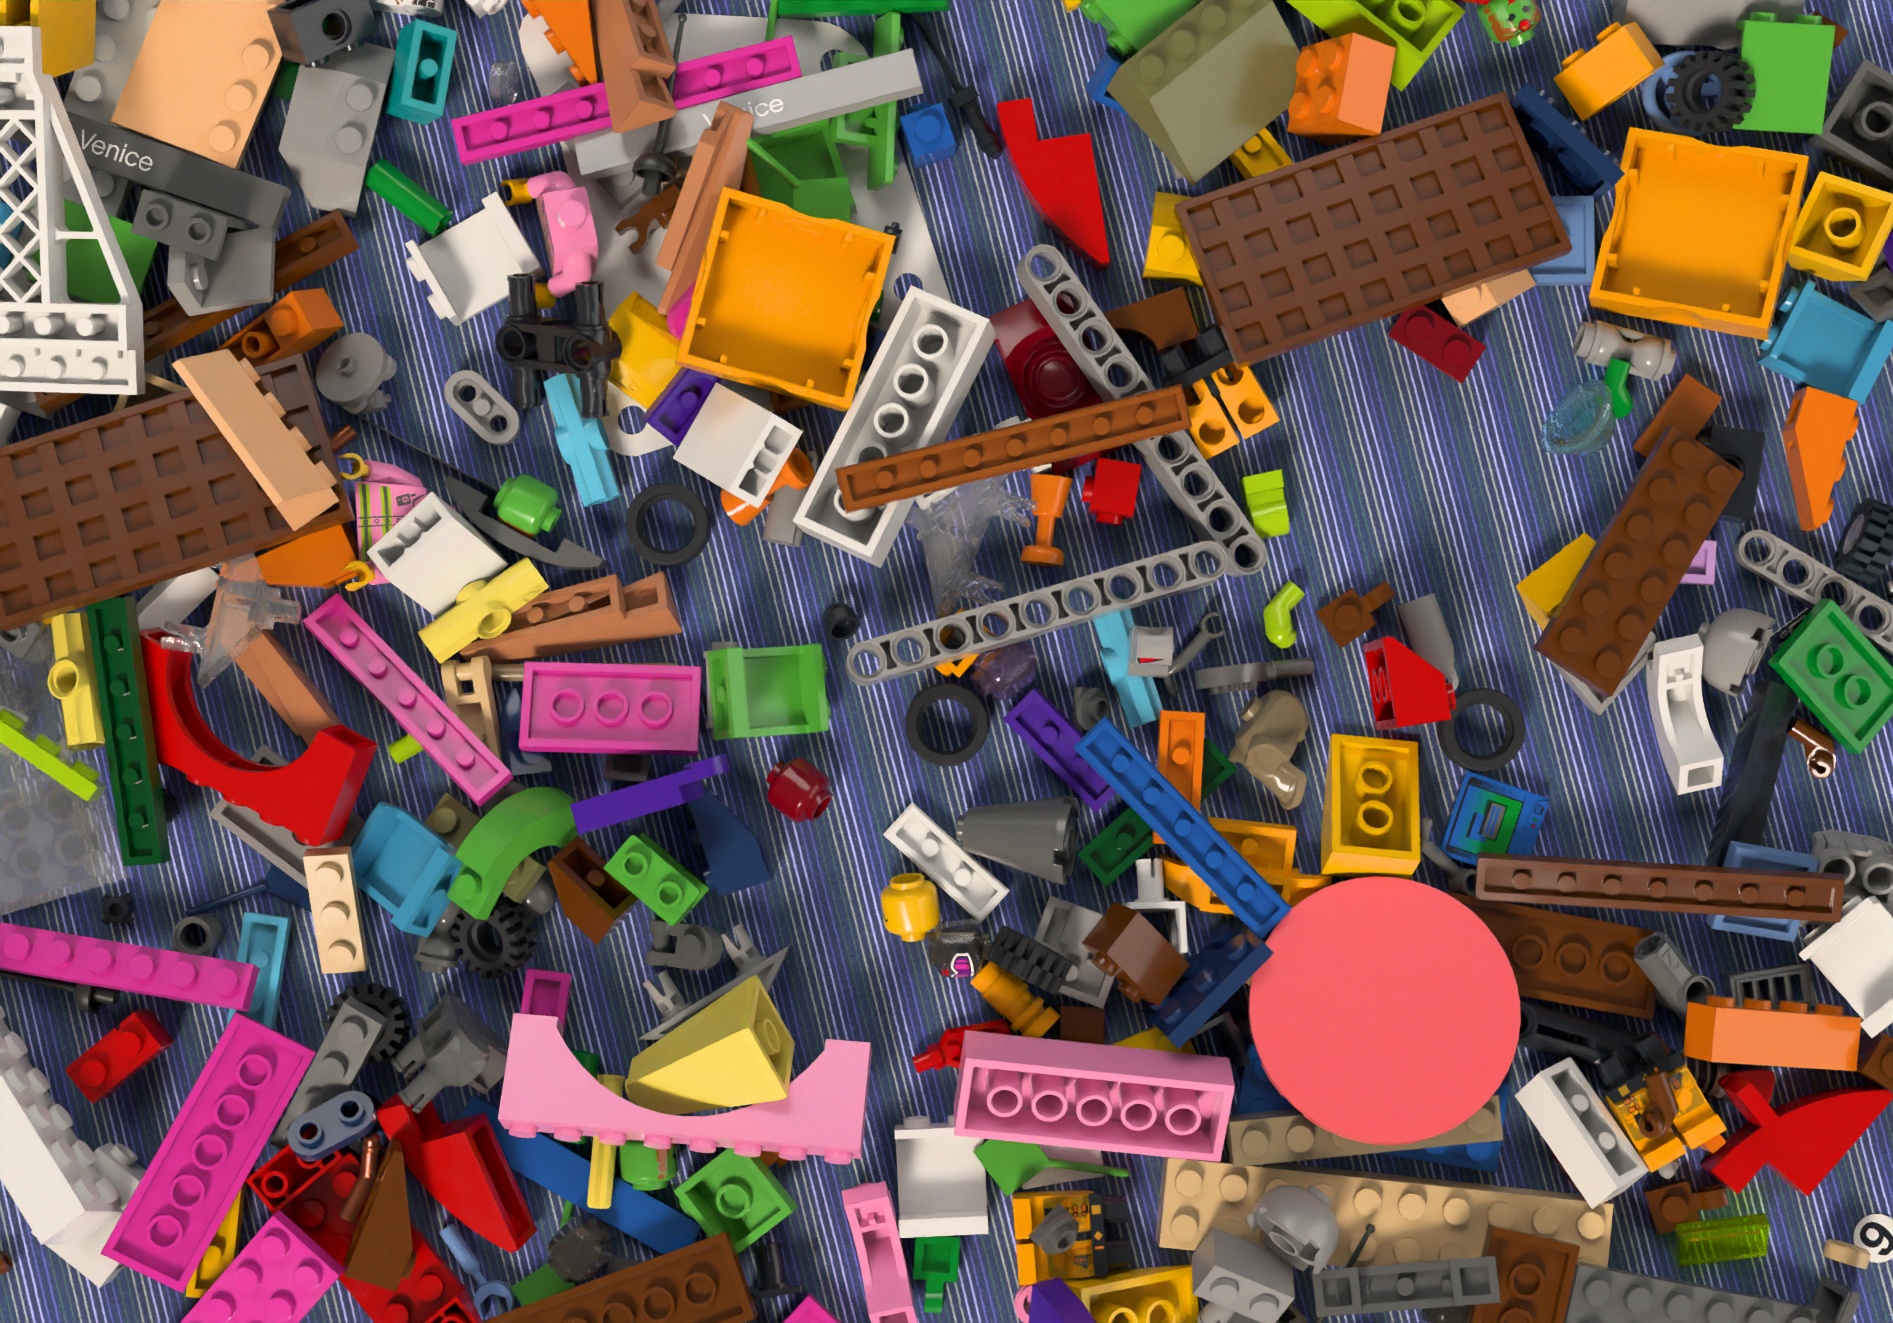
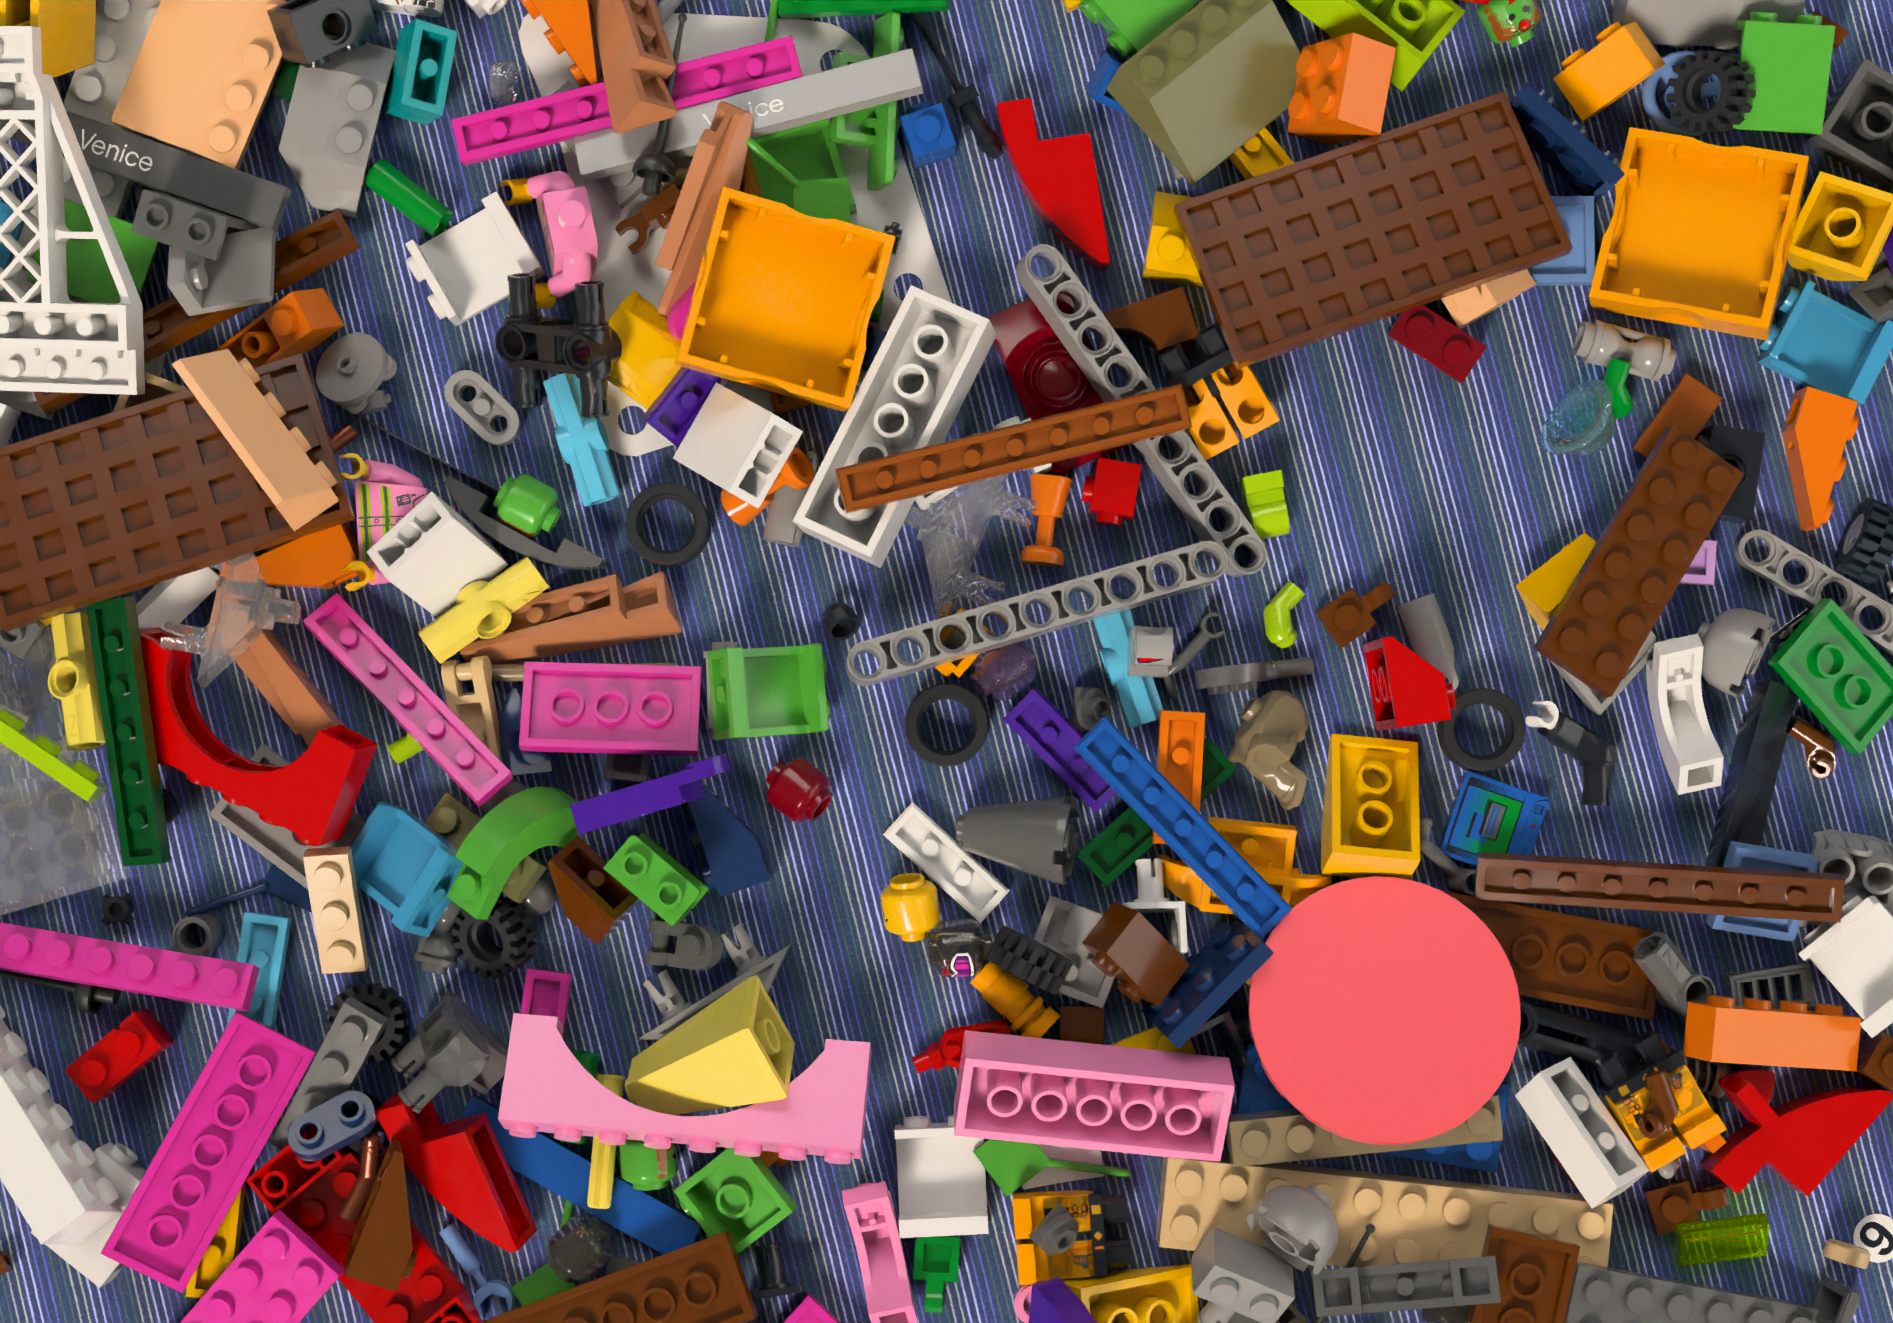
(1581, 745): none -> black arm

